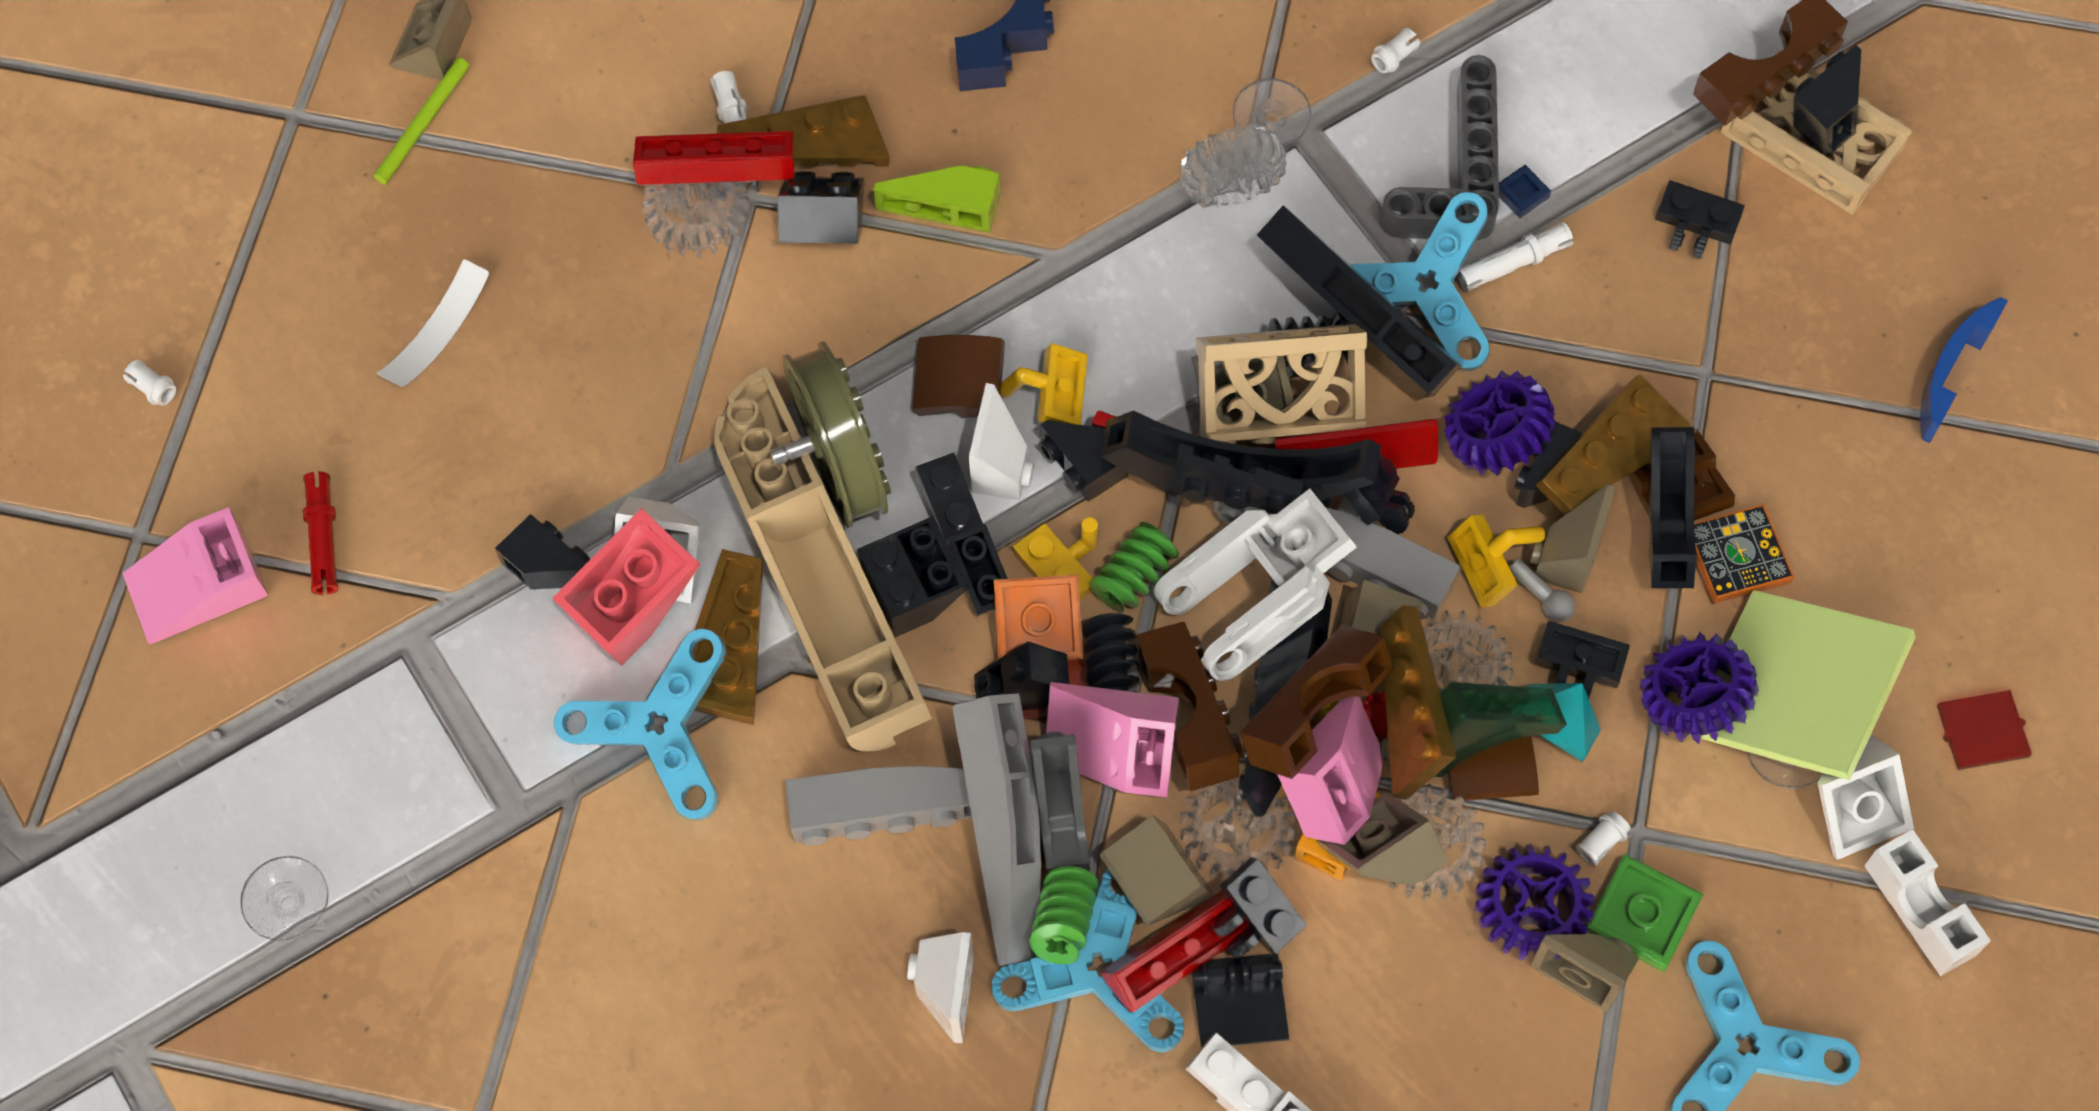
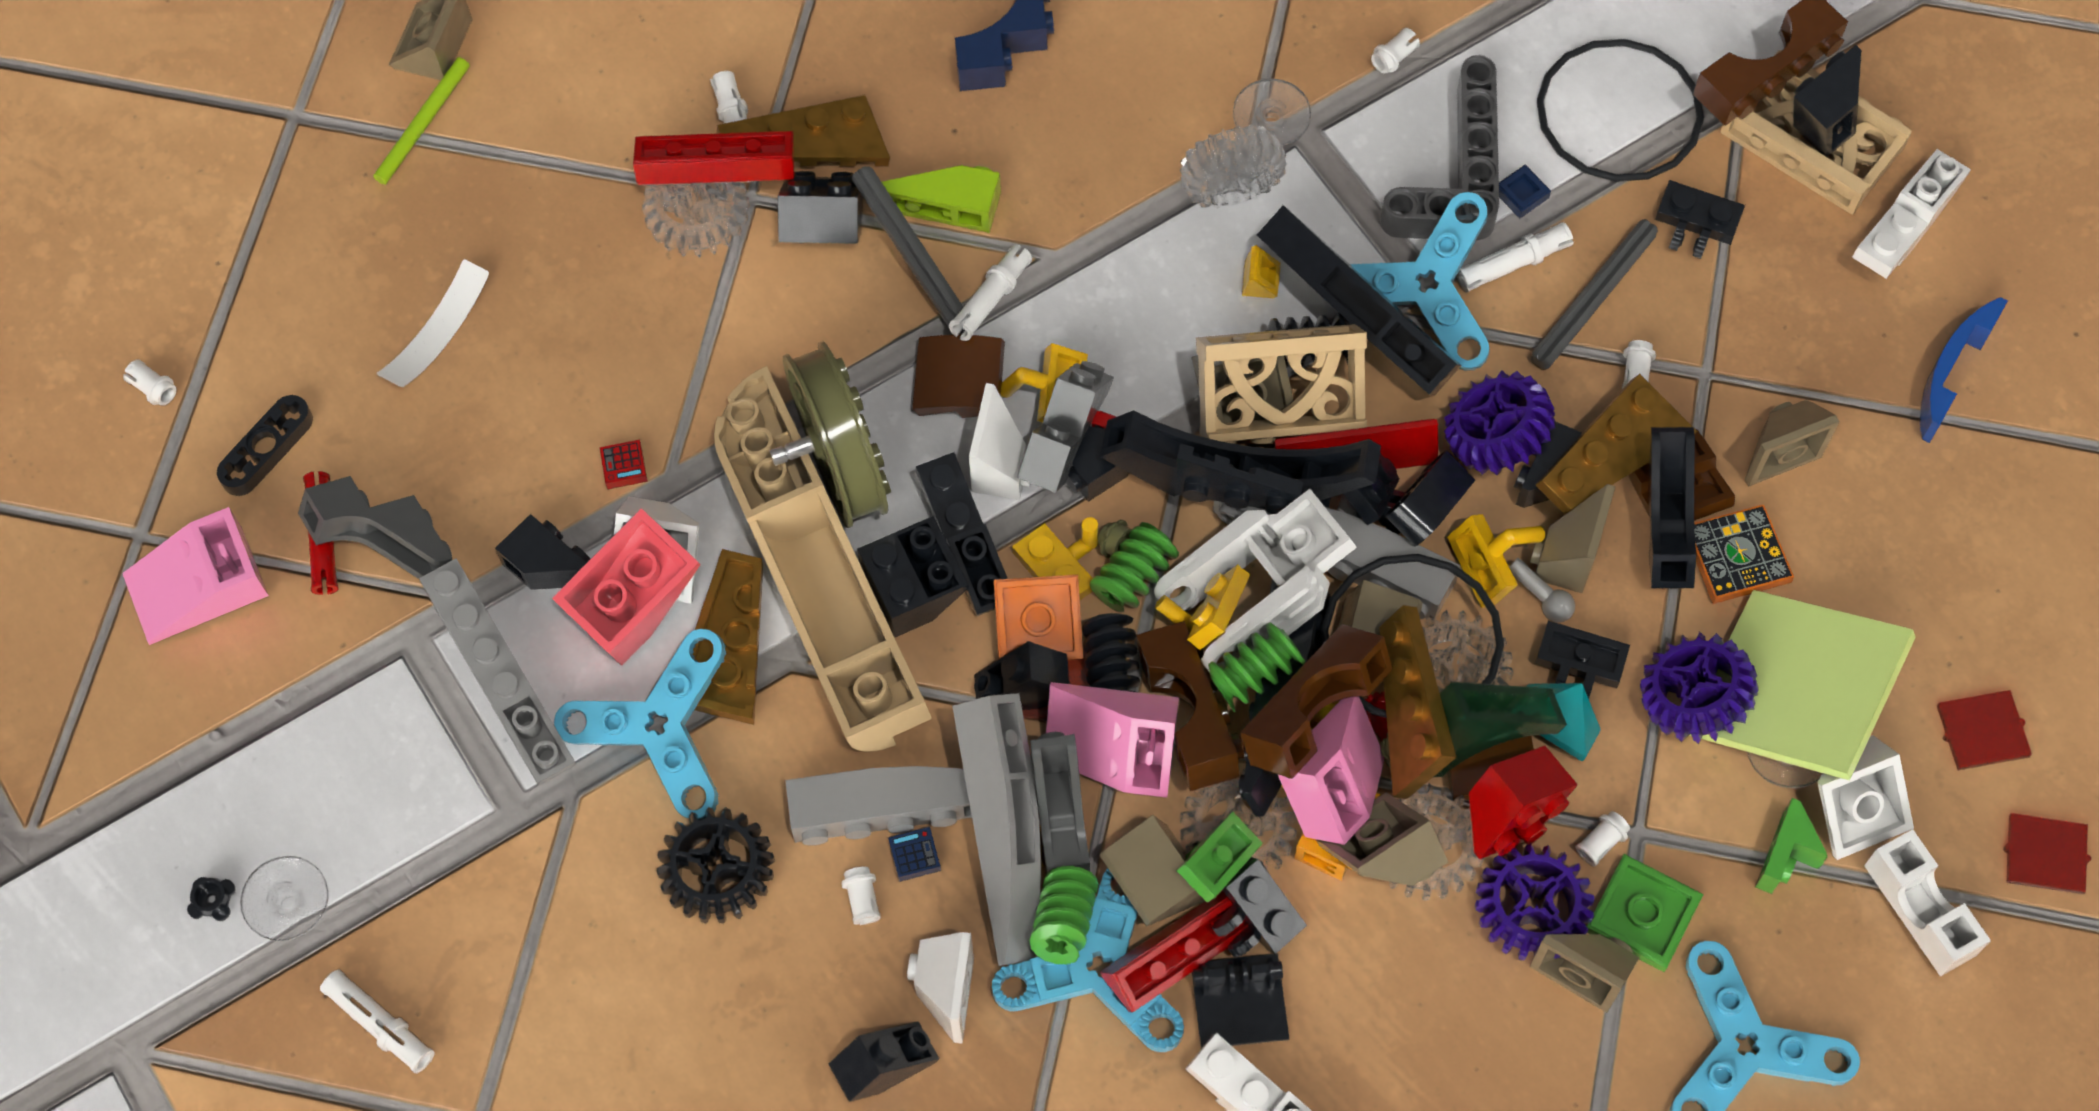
(202, 890): none -> black plate
(236, 460): none -> black beam
(393, 529): none -> dark grey arch
(413, 1051): none -> white pin
(497, 672): none -> light grey slope
(623, 464): none -> red tile
(683, 855): none -> black gear
(861, 895): none -> white pin
(882, 1060): none -> black slope
(907, 244): none -> dark grey axle
(914, 854): none -> dark blue tile
(999, 281): none -> white pin
(1068, 416): none -> arch
(1112, 536): none -> olive plate
(1214, 613): none -> yellow plate
(1219, 856): none -> bright green slope
(1254, 664): none -> bright green piece
(1260, 274): none -> yellow slope
(1430, 498): none -> black beam
(1433, 562): none -> black piece
(1517, 801): none -> red slope
(1594, 294): none -> dark grey axle
(1604, 174): none -> black piece
(1639, 359): none -> white pin
(1791, 439): none -> dark tan slope
(1792, 842): none -> bright green slope
(1911, 214): none -> white slope
(2047, 853): none -> clear red piece

